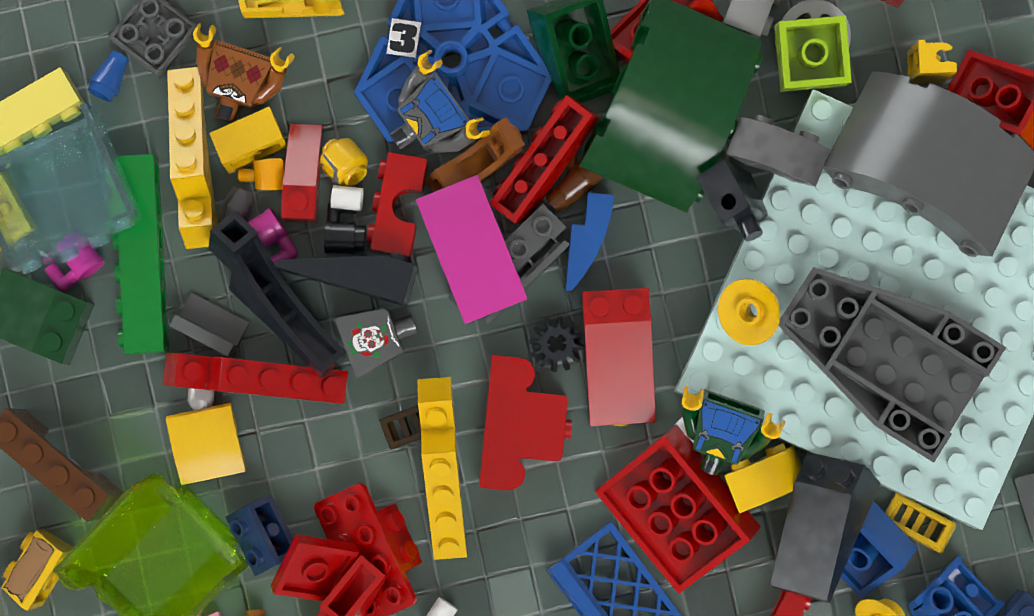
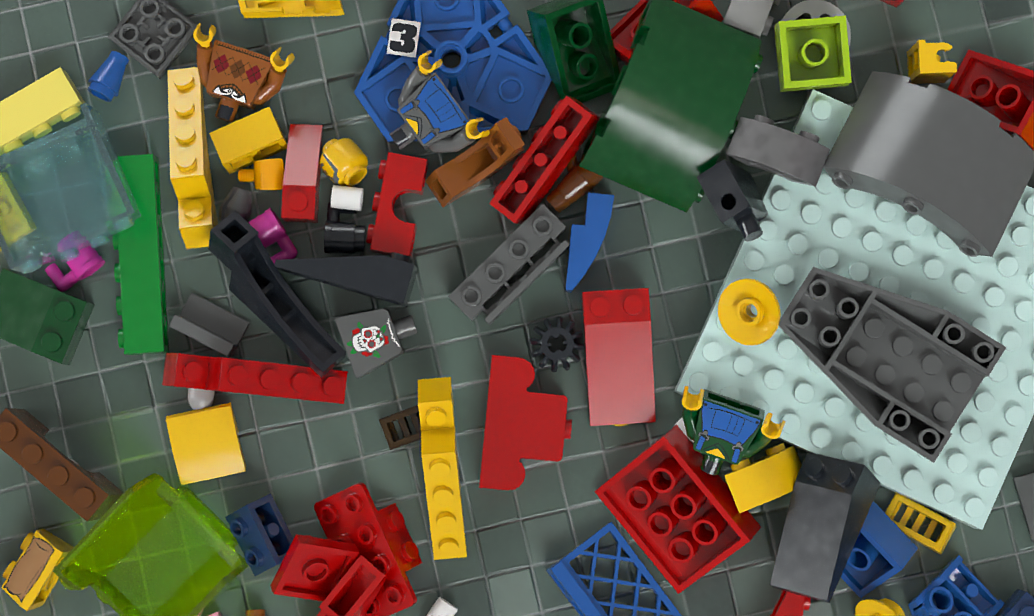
(471, 249): dark pink slope -> none

